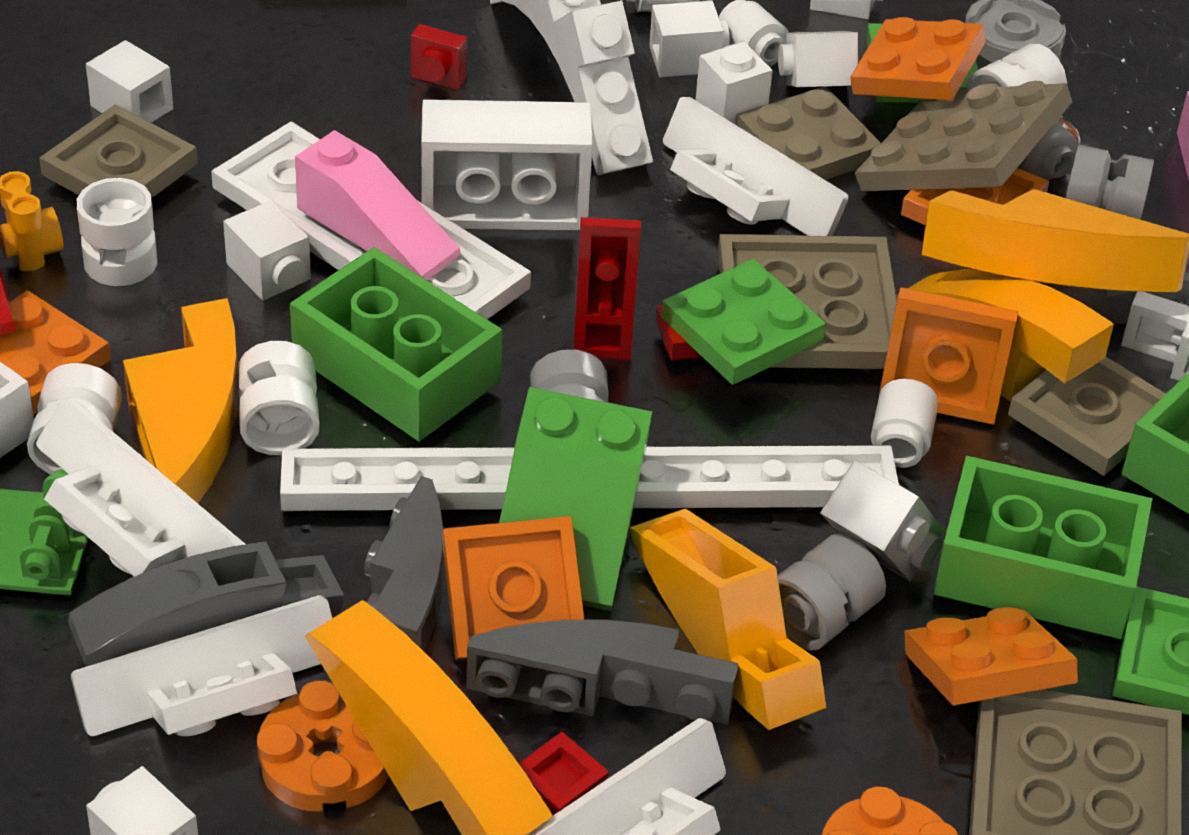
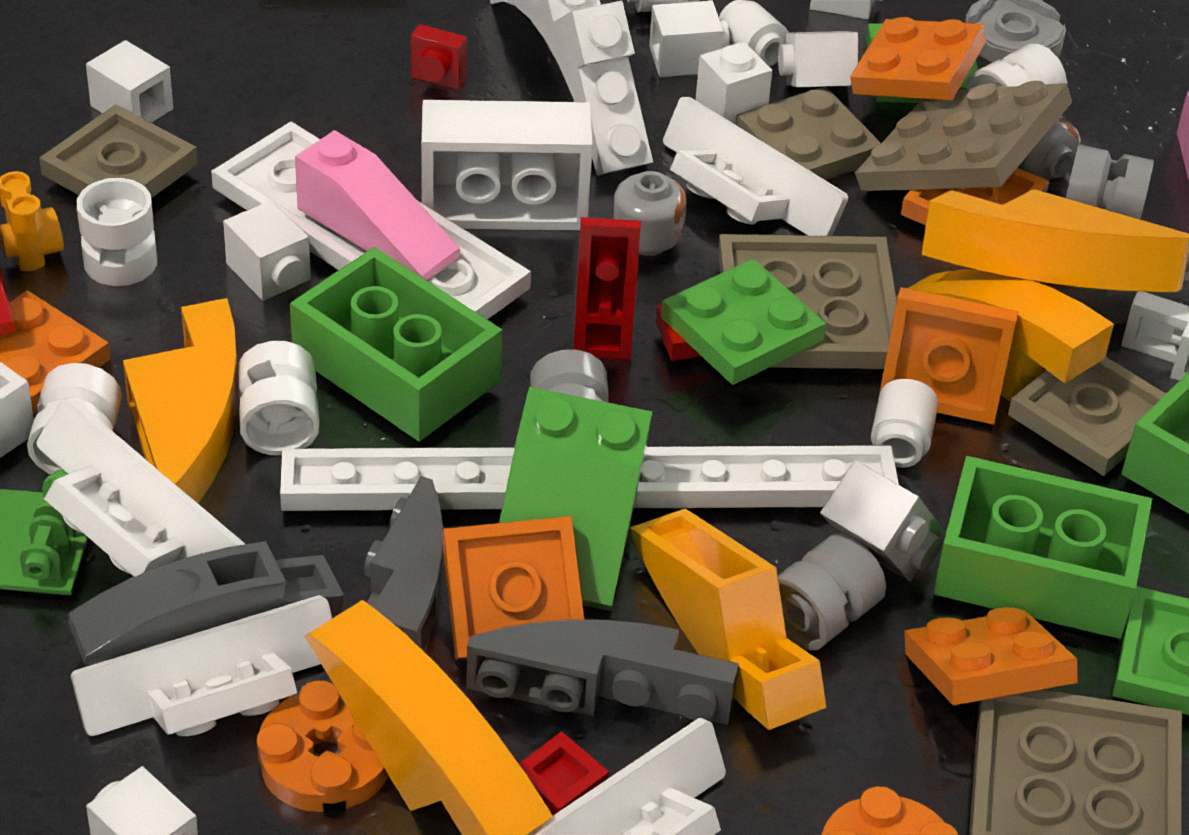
(657, 204): none -> light grey head

